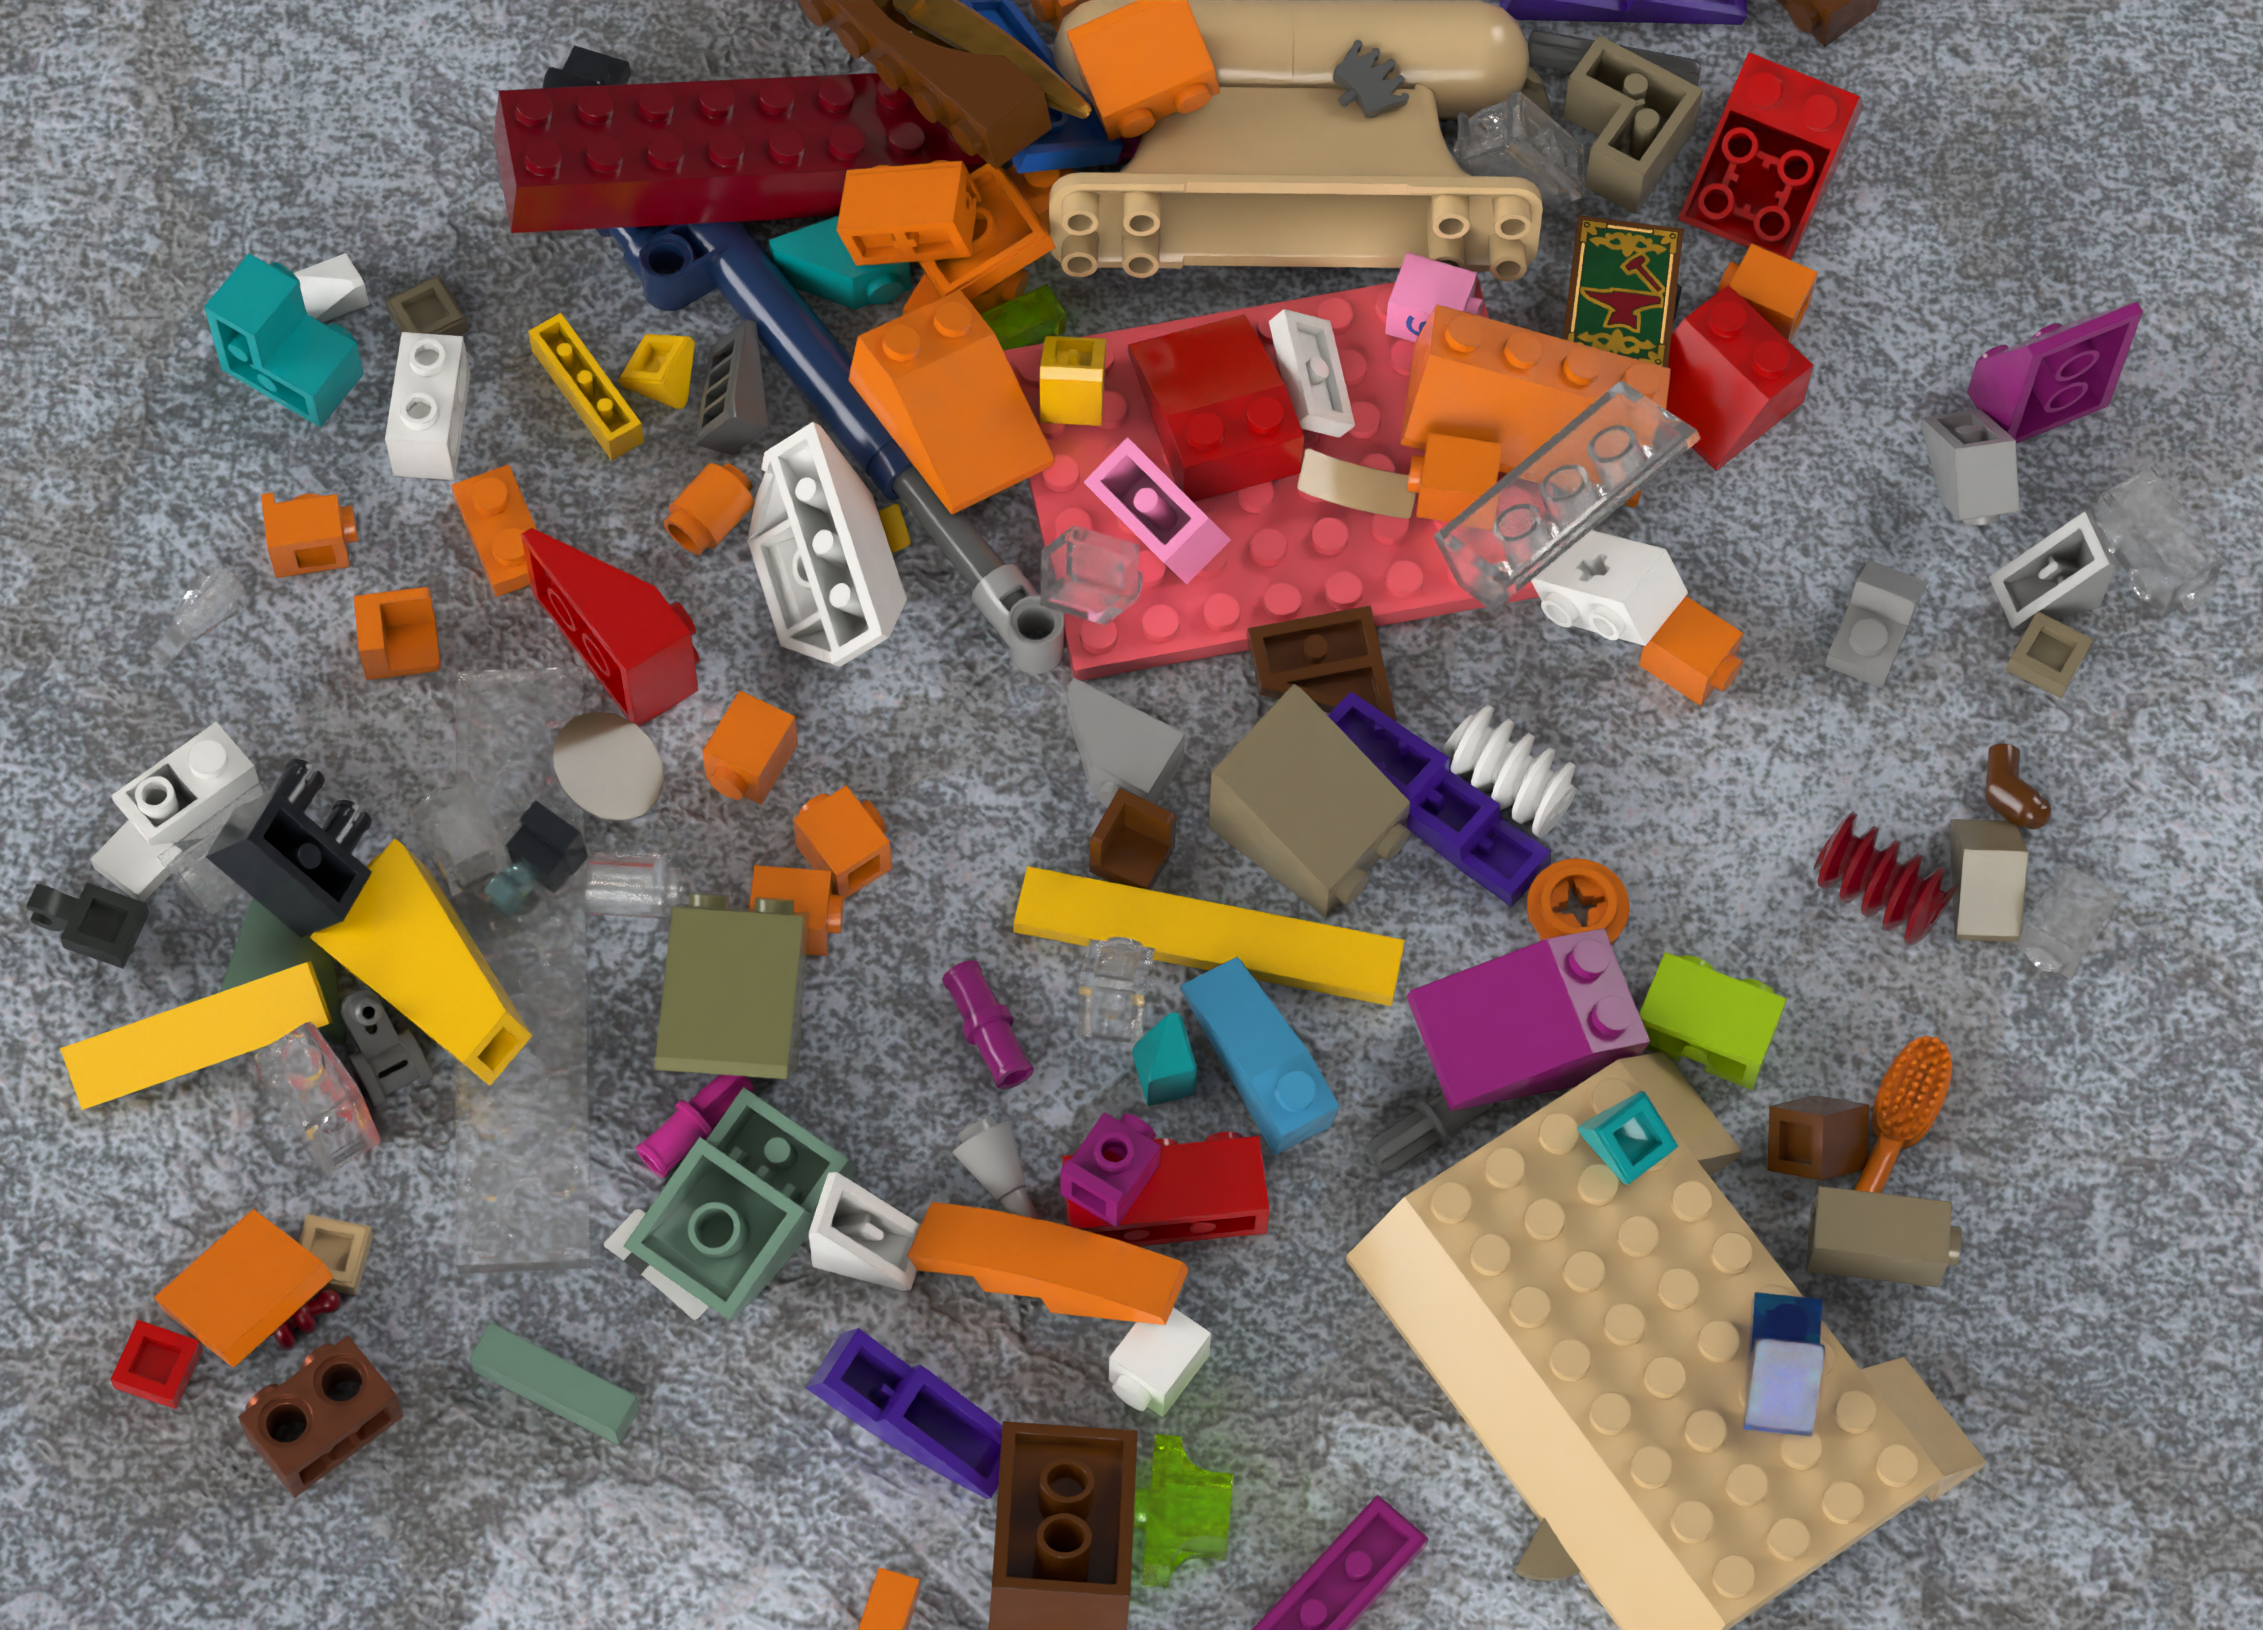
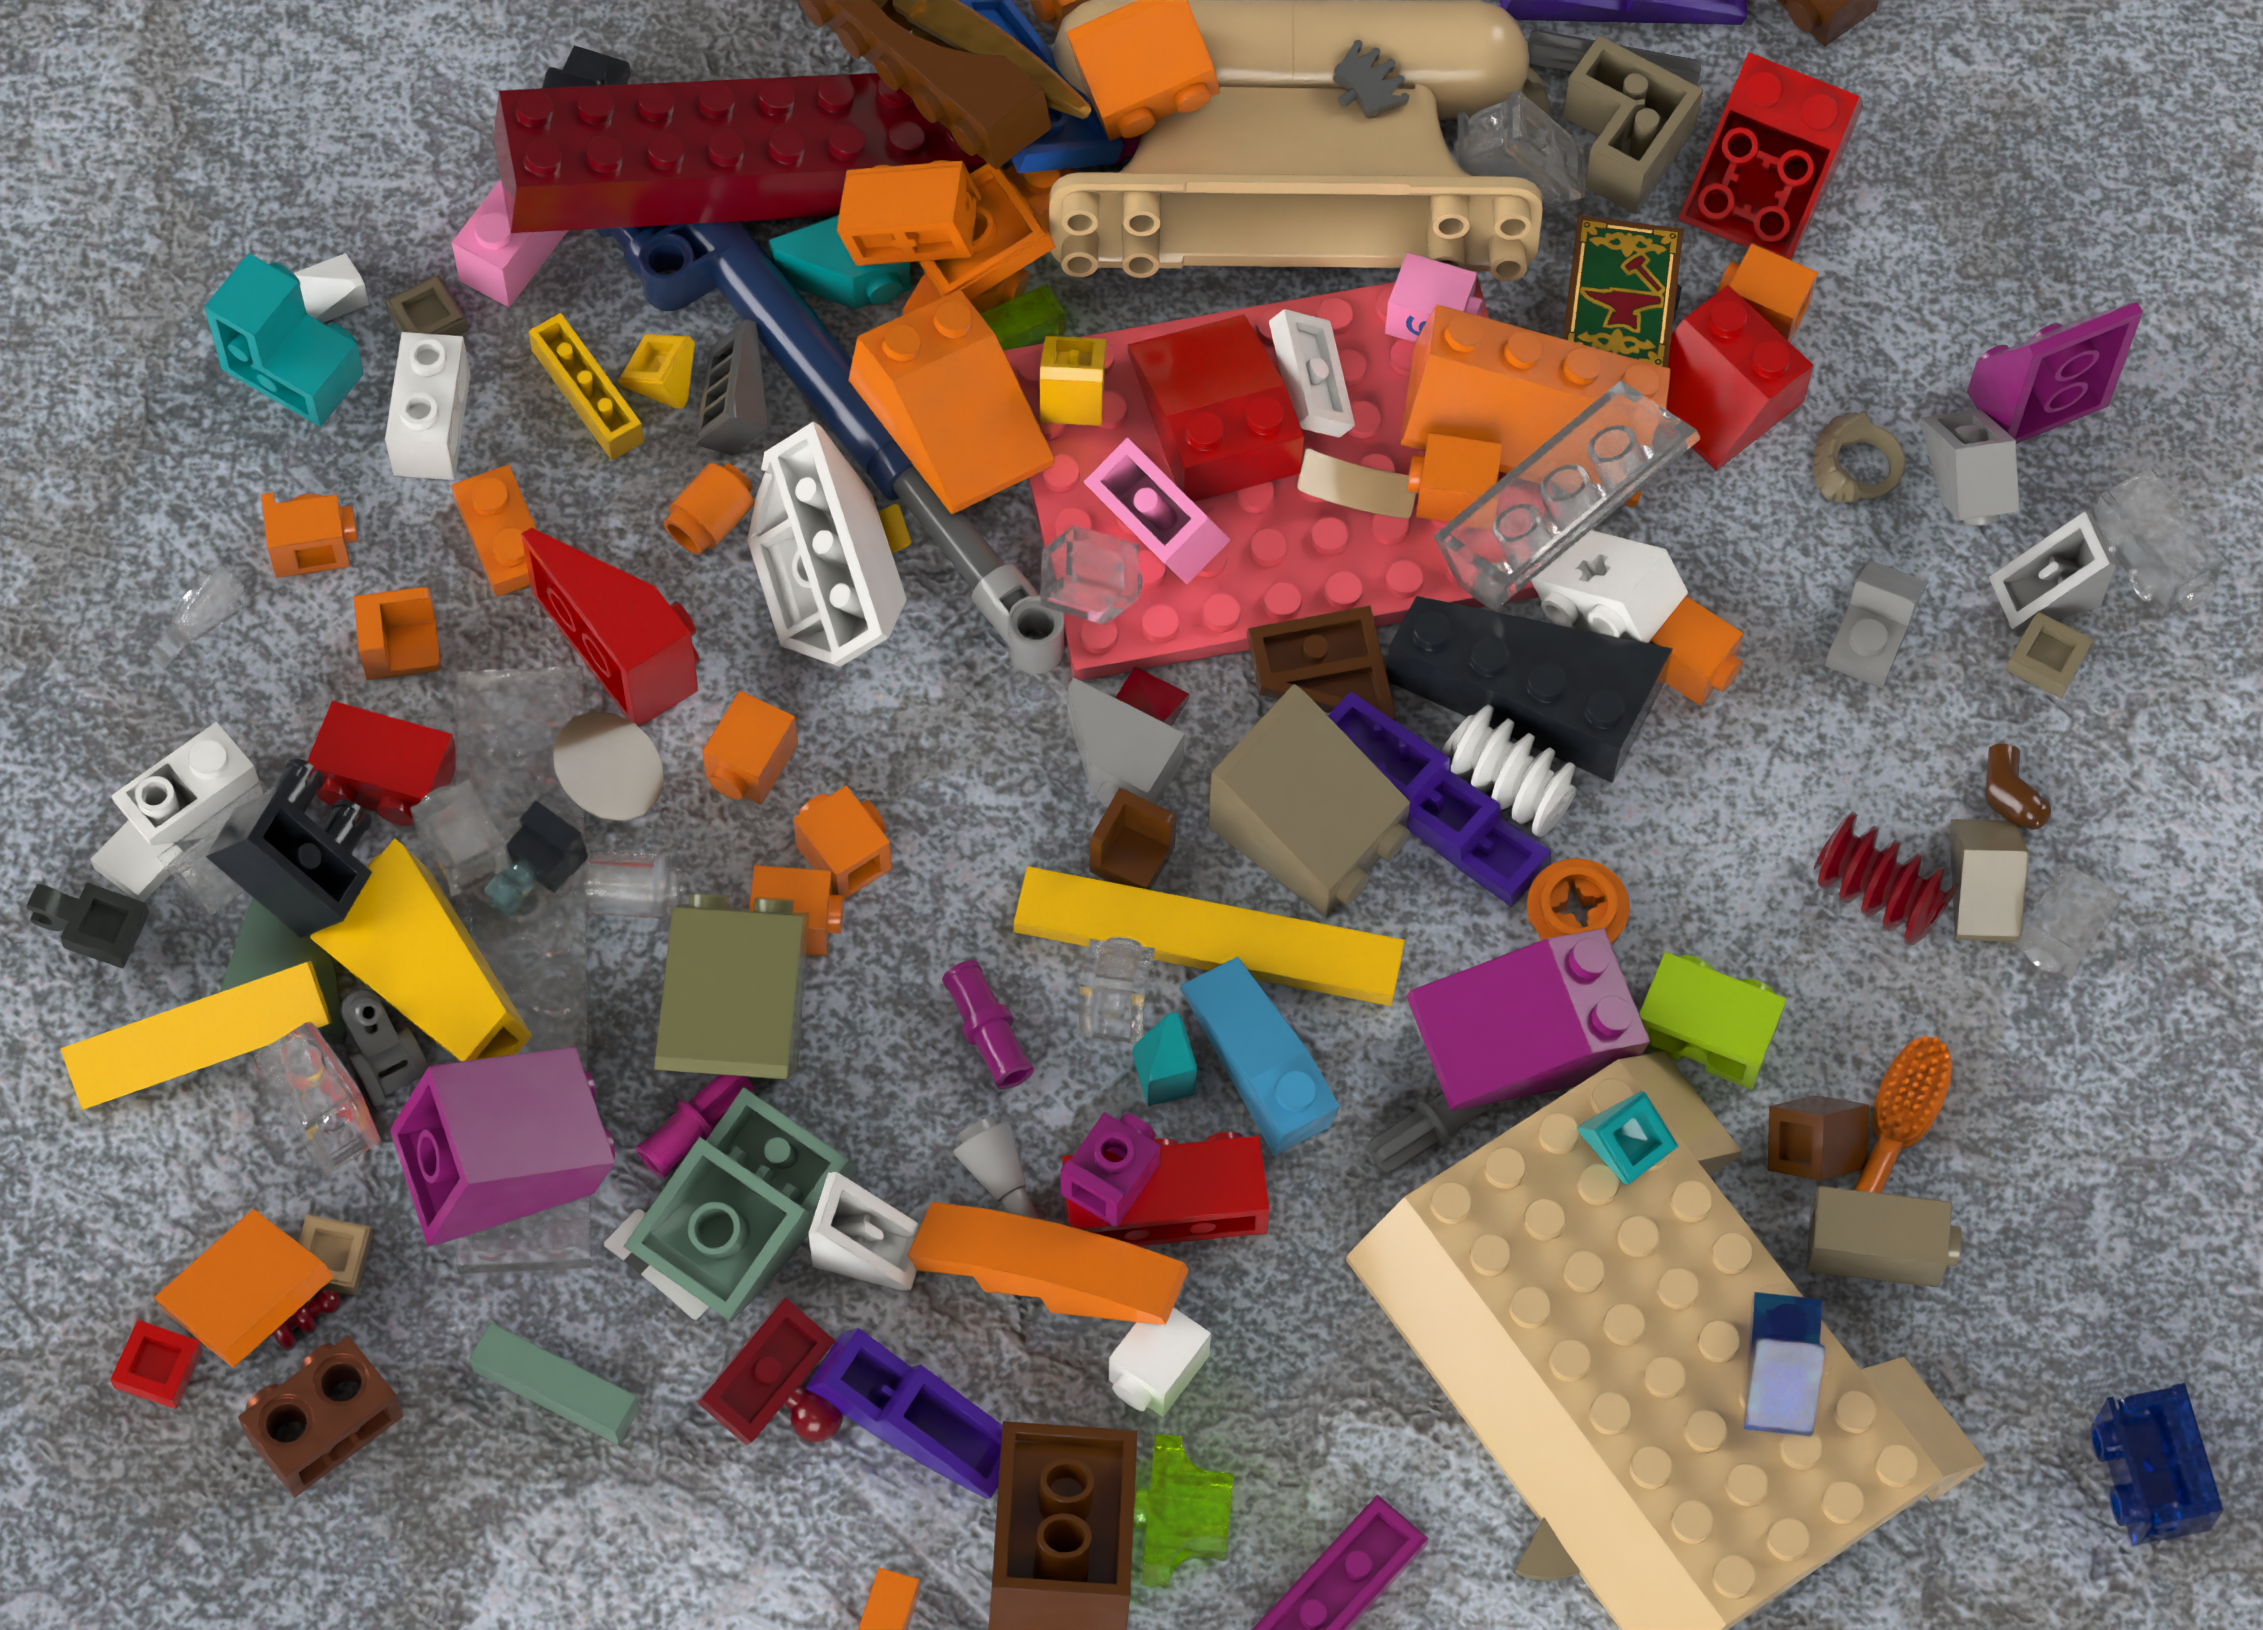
(380, 761): none -> red brick
(496, 259): none -> bright pink brick
(500, 1141): none -> magenta slope
(770, 1375): none -> dark red plate
(1153, 696): none -> dark red slope
(1557, 682): none -> black wedge
(1845, 431): none -> dark tan piece
(2156, 1465): none -> clear blue hinge

